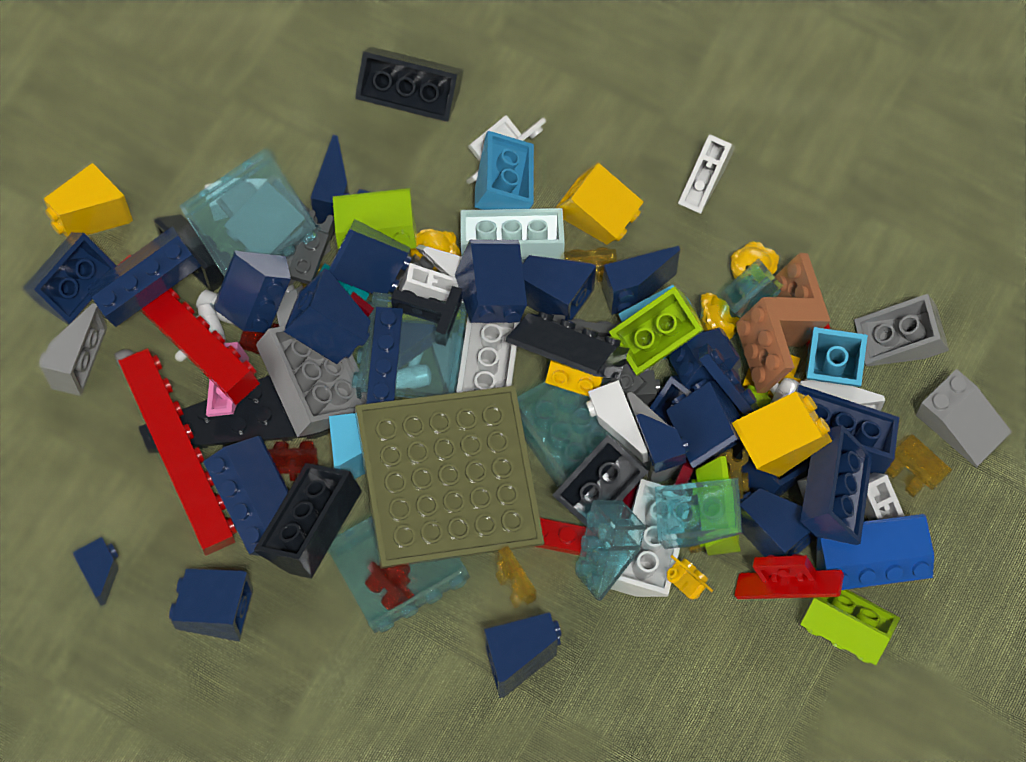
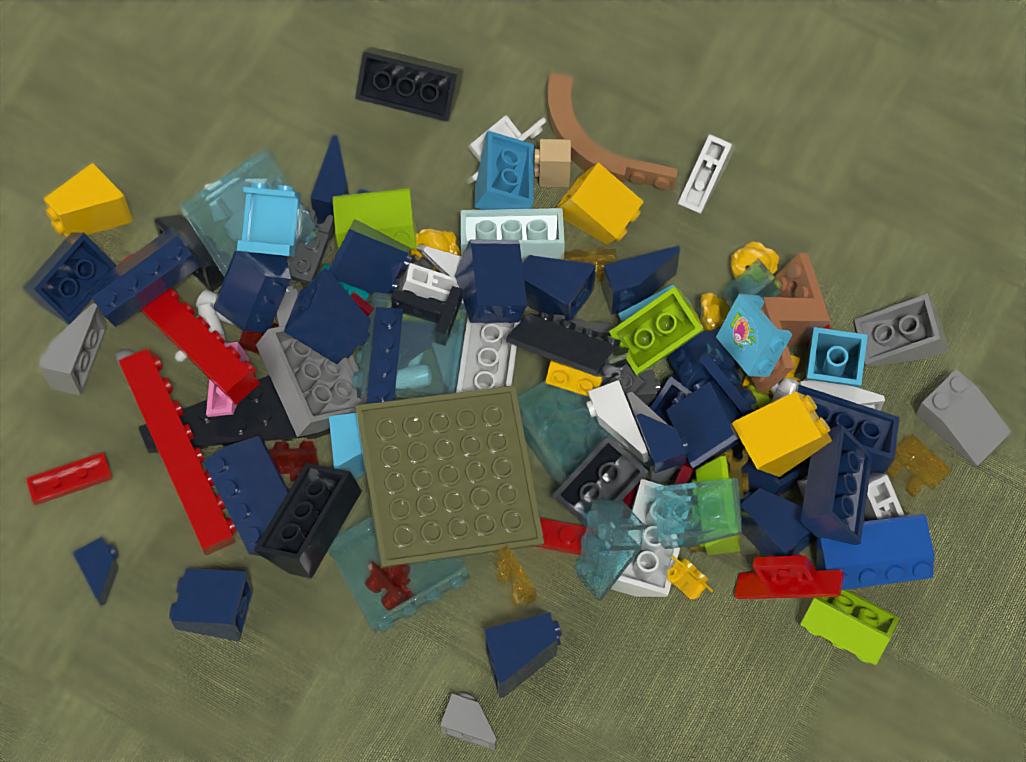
(68, 478): none -> red plate
(270, 220): none -> medium azure panel
(467, 722): none -> light grey slope
(553, 163): none -> tan brick
(586, 152): none -> medium nougat arch
(752, 336): none -> medium azure panel

